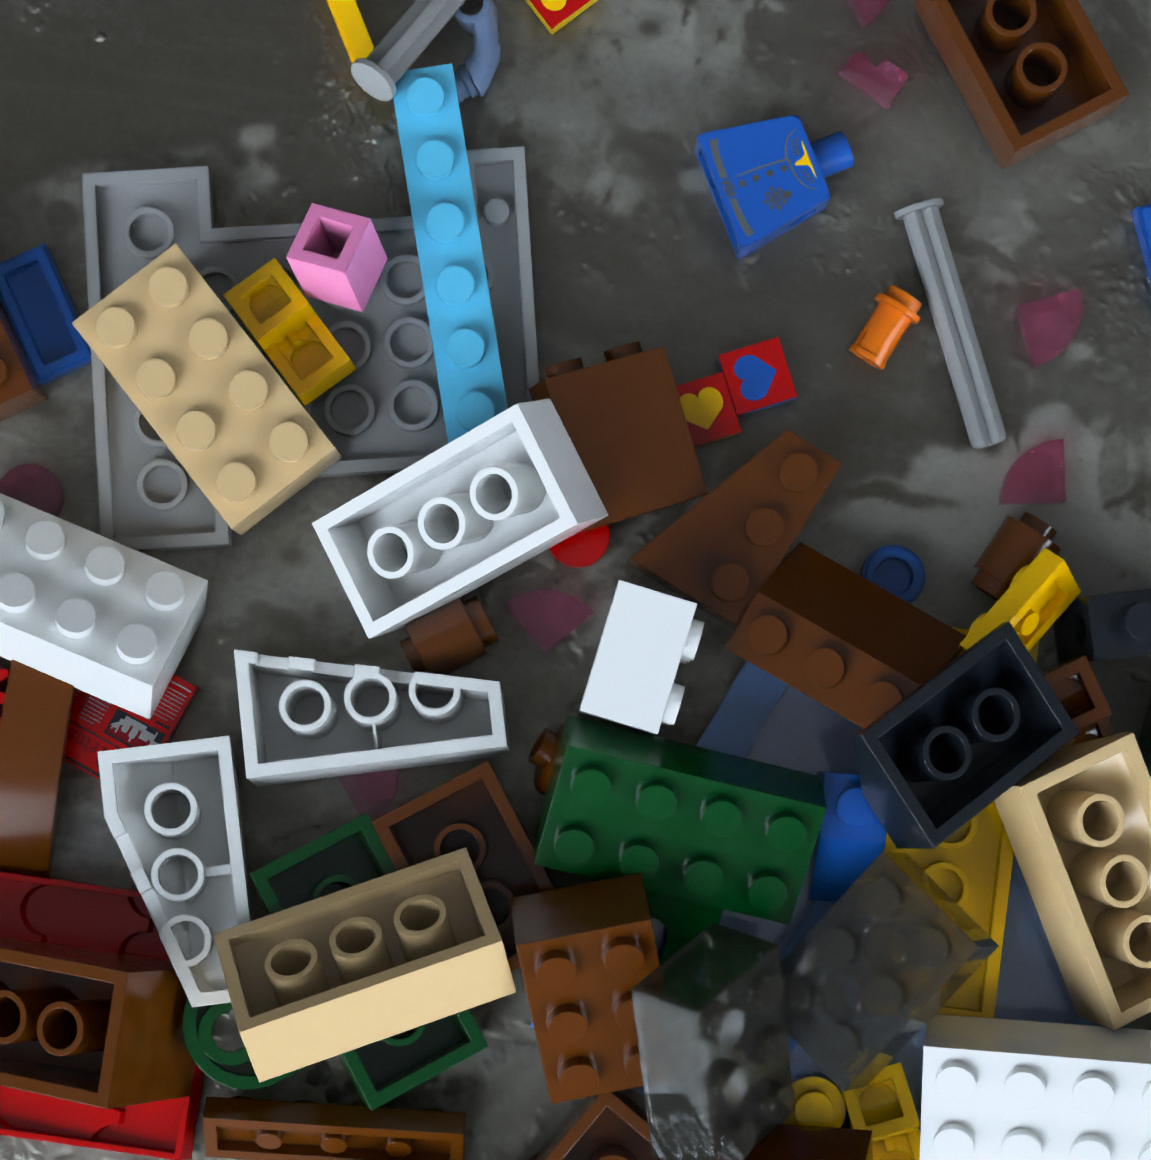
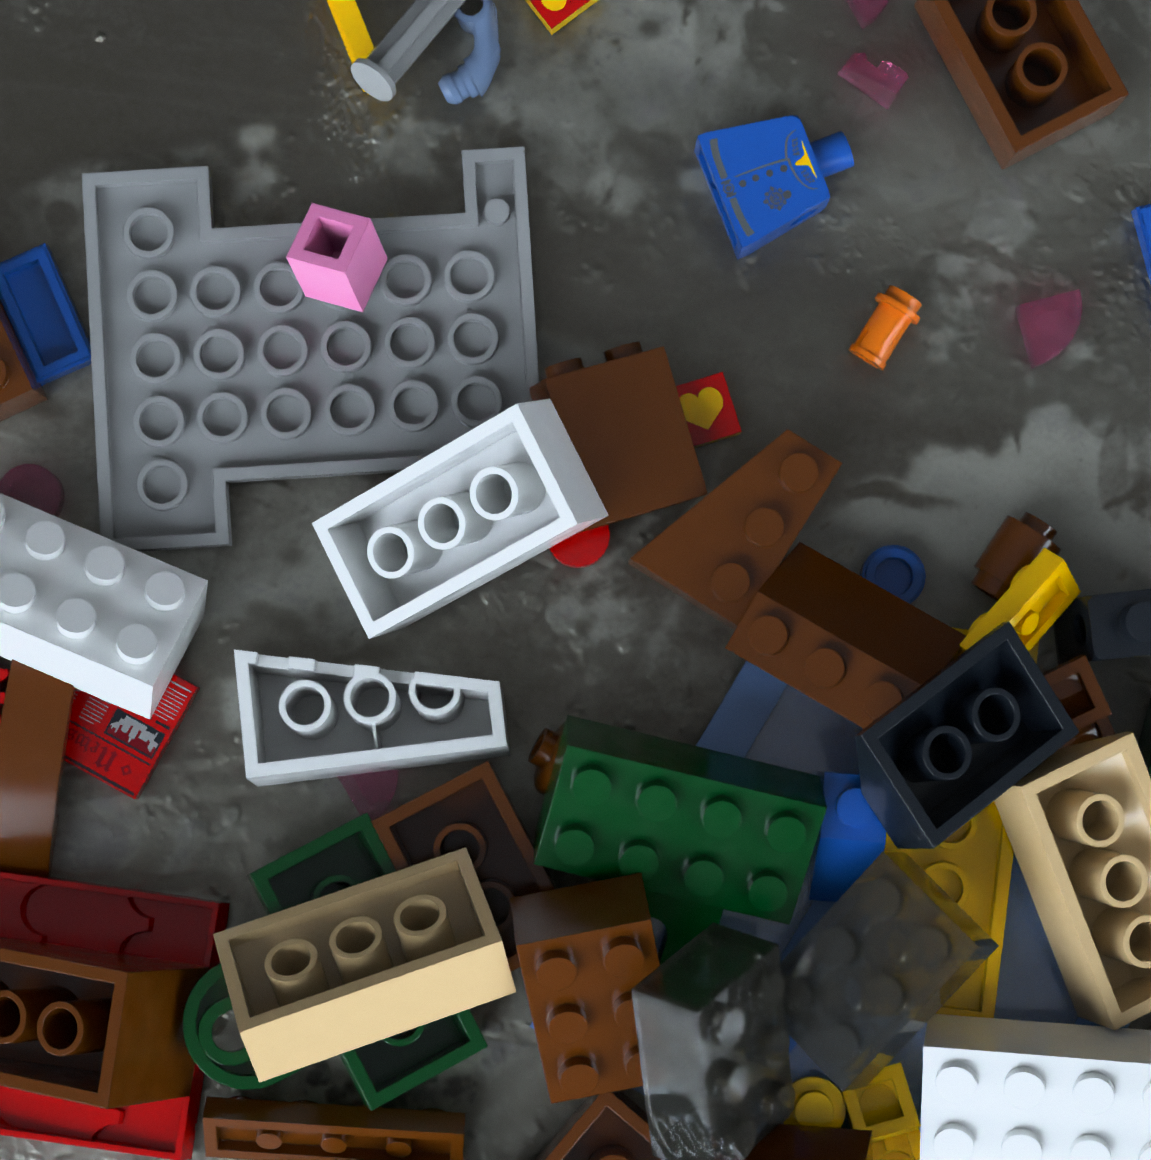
(185, 849): white wedge -> none
(206, 390): tan brick -> none
(289, 331): yellow slope -> none
(448, 637): reddish brown brick -> none
(449, 248): medium azure plate -> none
(548, 615): clear pink tile -> none
(640, 657): white brick -> none
(757, 376): red tile -> none
(953, 322): light grey axle -> none
(1036, 477): clear pink tile -> none

